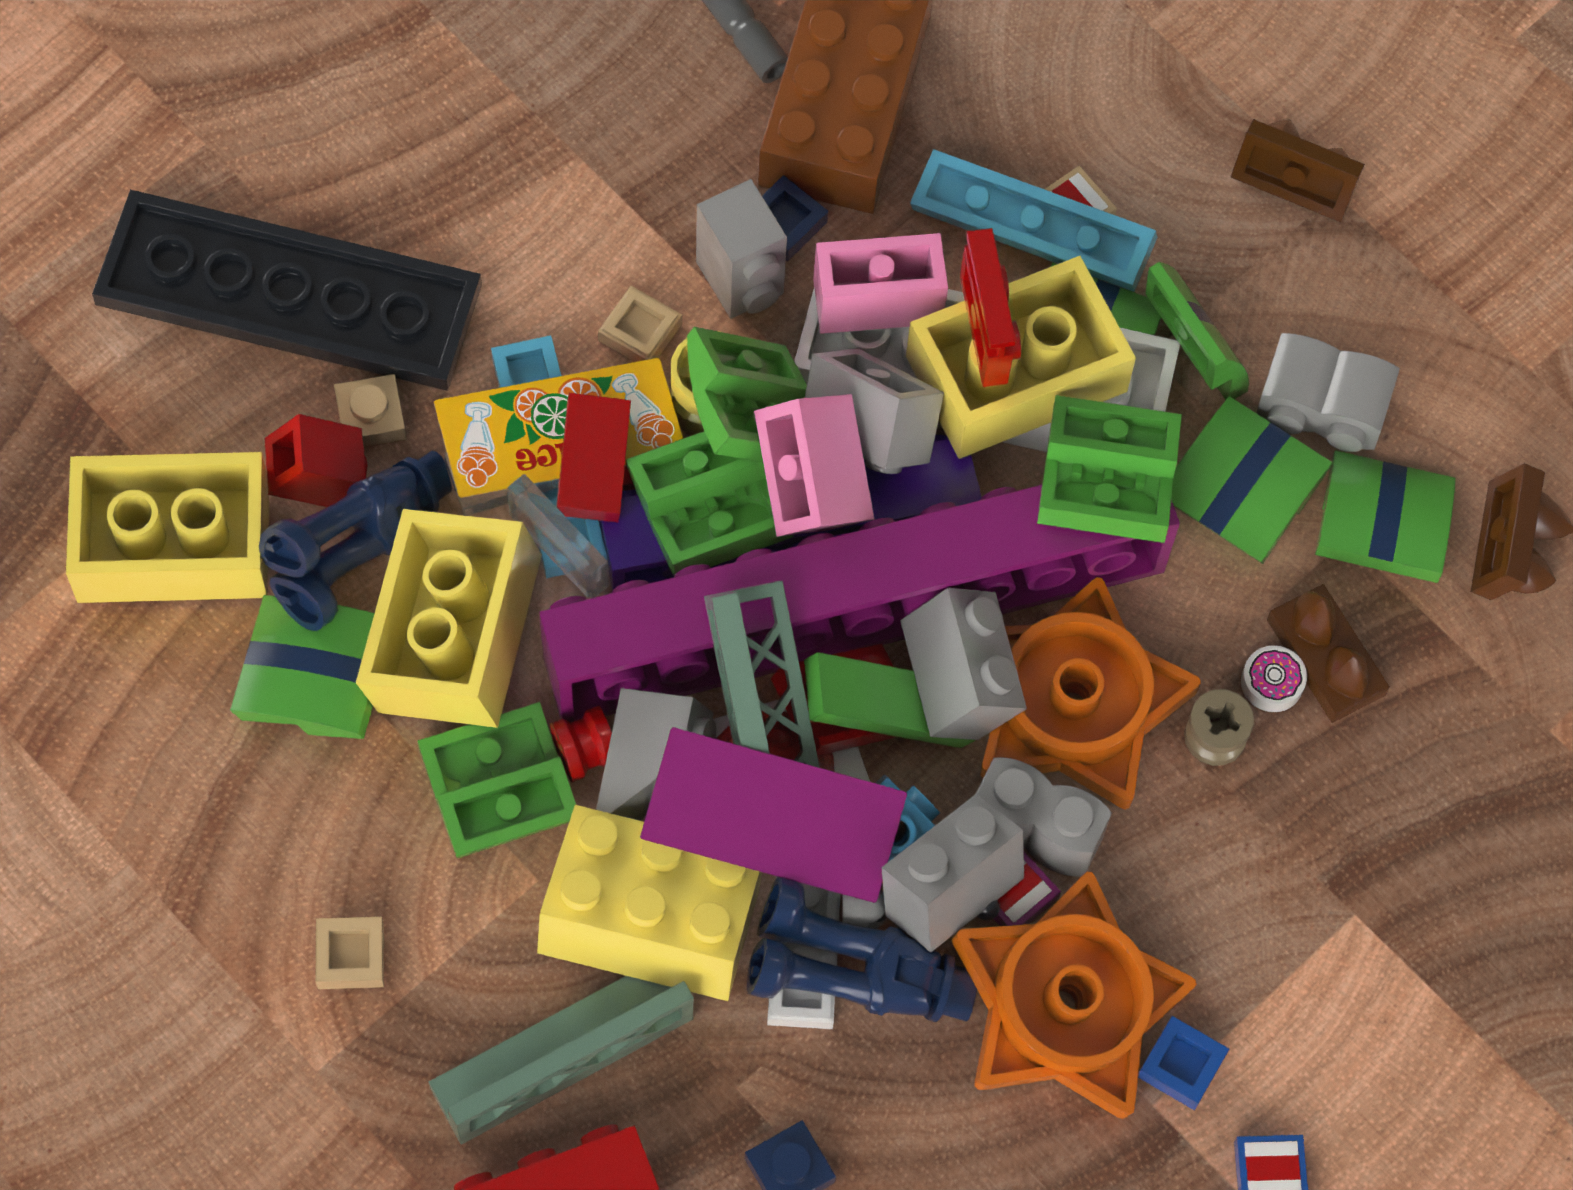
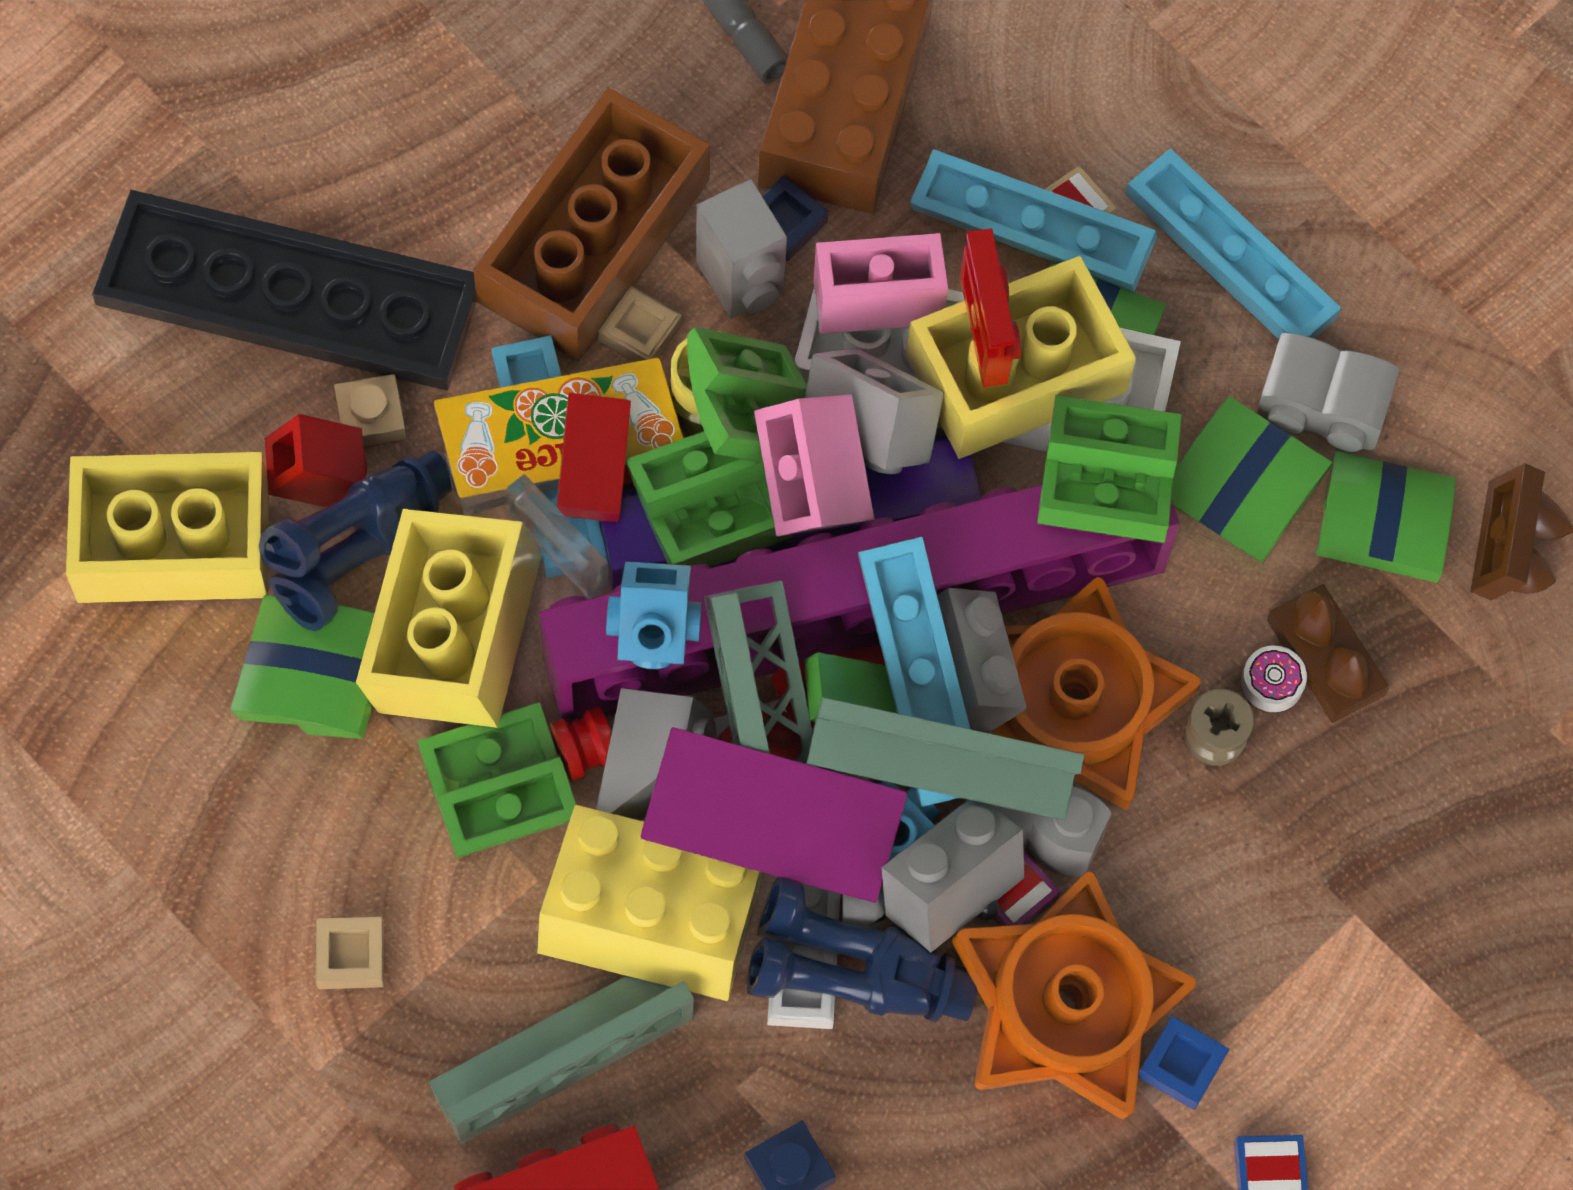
(592, 223): none -> dark orange brick
(653, 614): none -> dark azure brick
(913, 638): none -> medium azure plate
(943, 758): none -> sand green fence
(1195, 331): bright green slope -> none
(1231, 249): none -> medium azure plate
(1296, 169): reddish brown tile -> none

